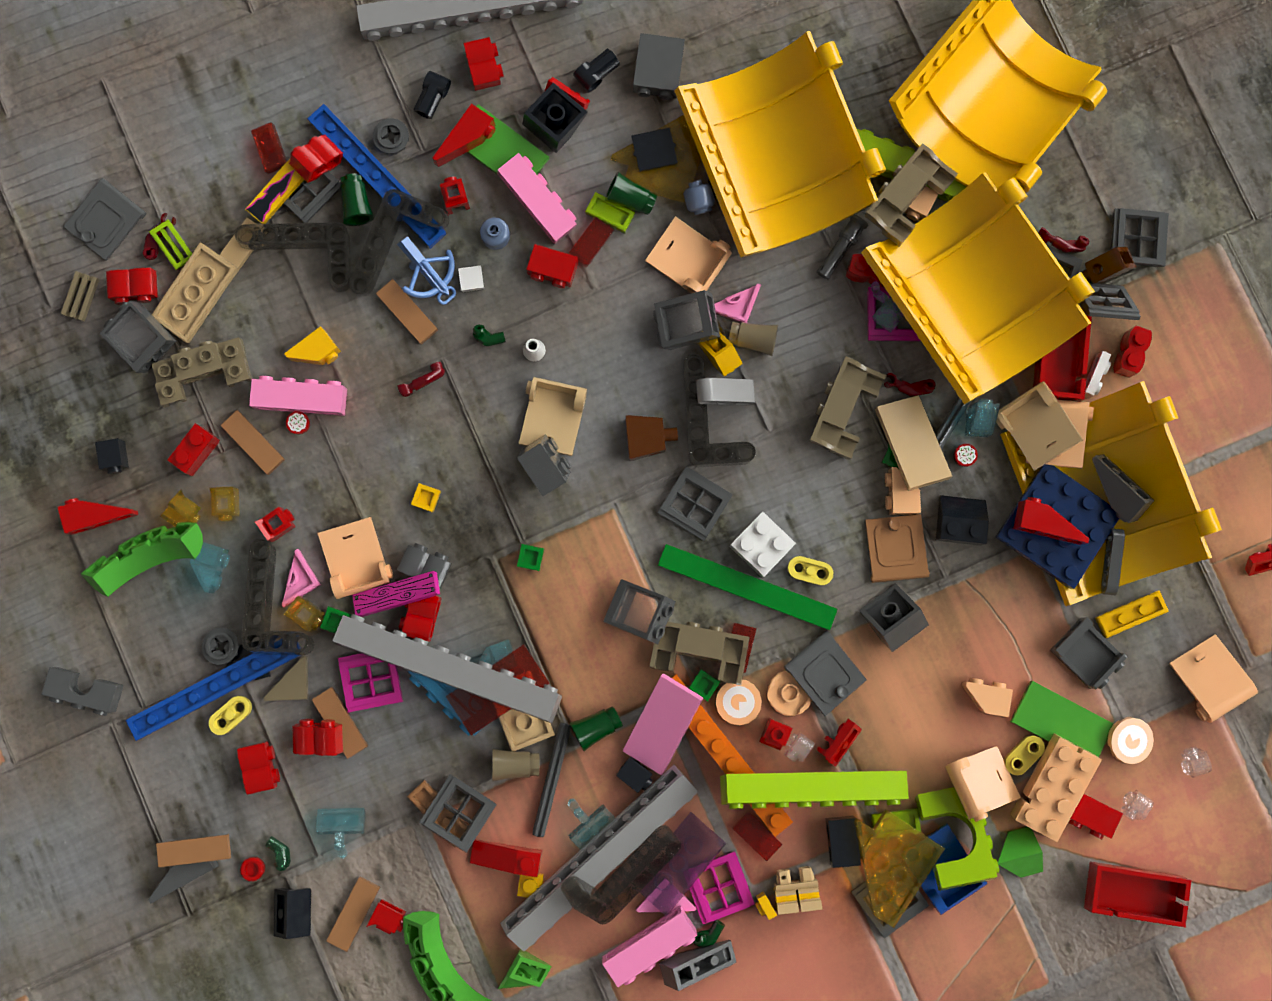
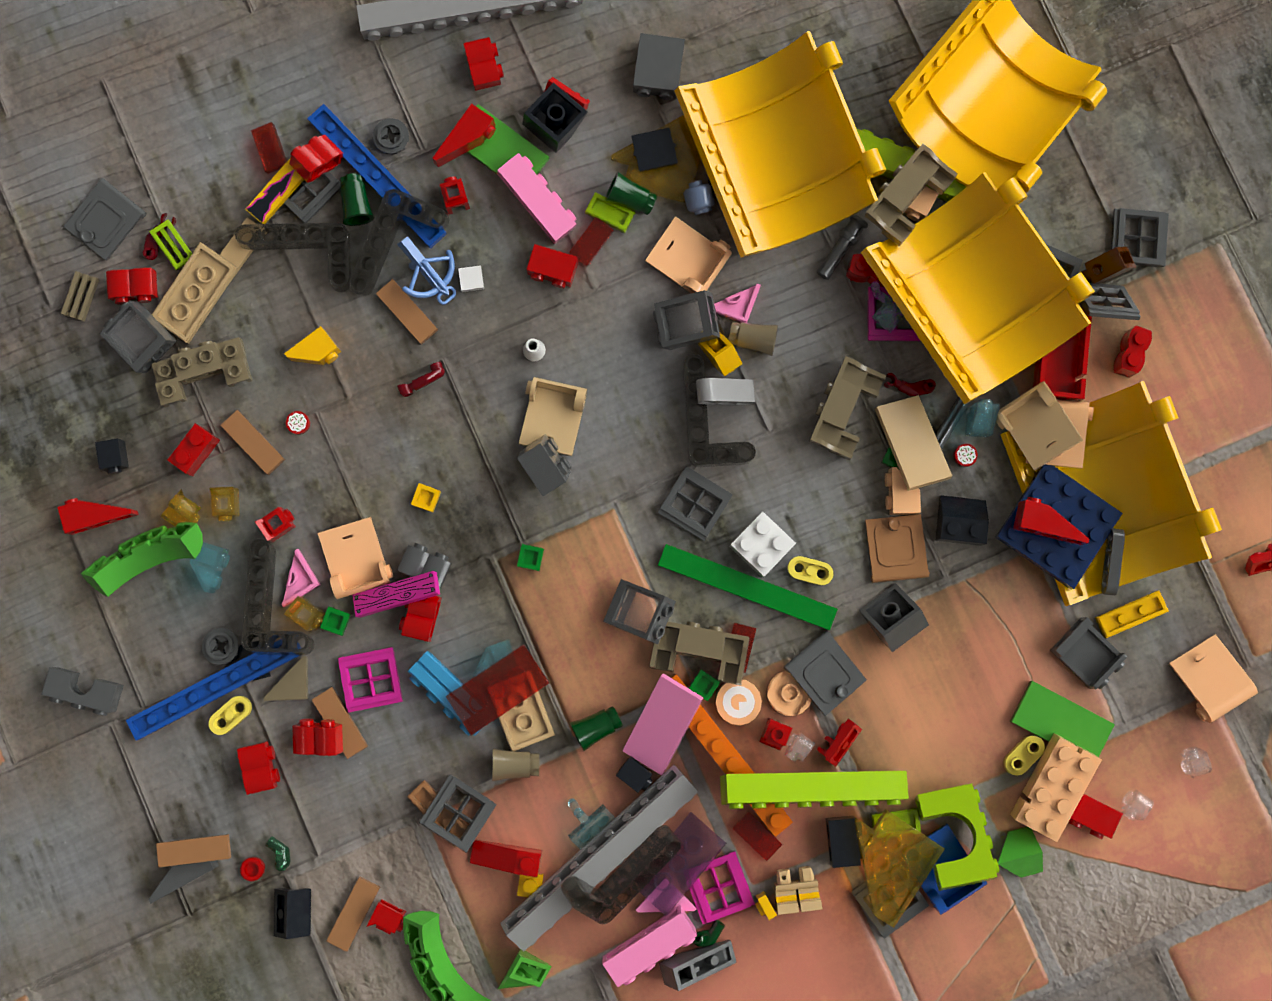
(298, 396): bright pink brick -> none
(340, 822): clear light blue plate -> none
(434, 89): black piece -> none
(448, 669): light grey brick -> none
(486, 338): dark green arm -> none
(500, 238): sand blue head -> none
(551, 780): dark grey axle -> none
(591, 74): black piece -> none
(647, 436): reddish brown torso -> none
(982, 783): light nougat door -> none
(989, 699): light nougat slope -> none
(1066, 246): dark red arm -> none
(1099, 367): white plate -> none
(1122, 492): dark grey slope -> none
(1130, 740): light nougat tile -> none
(1137, 894): red piece -> none

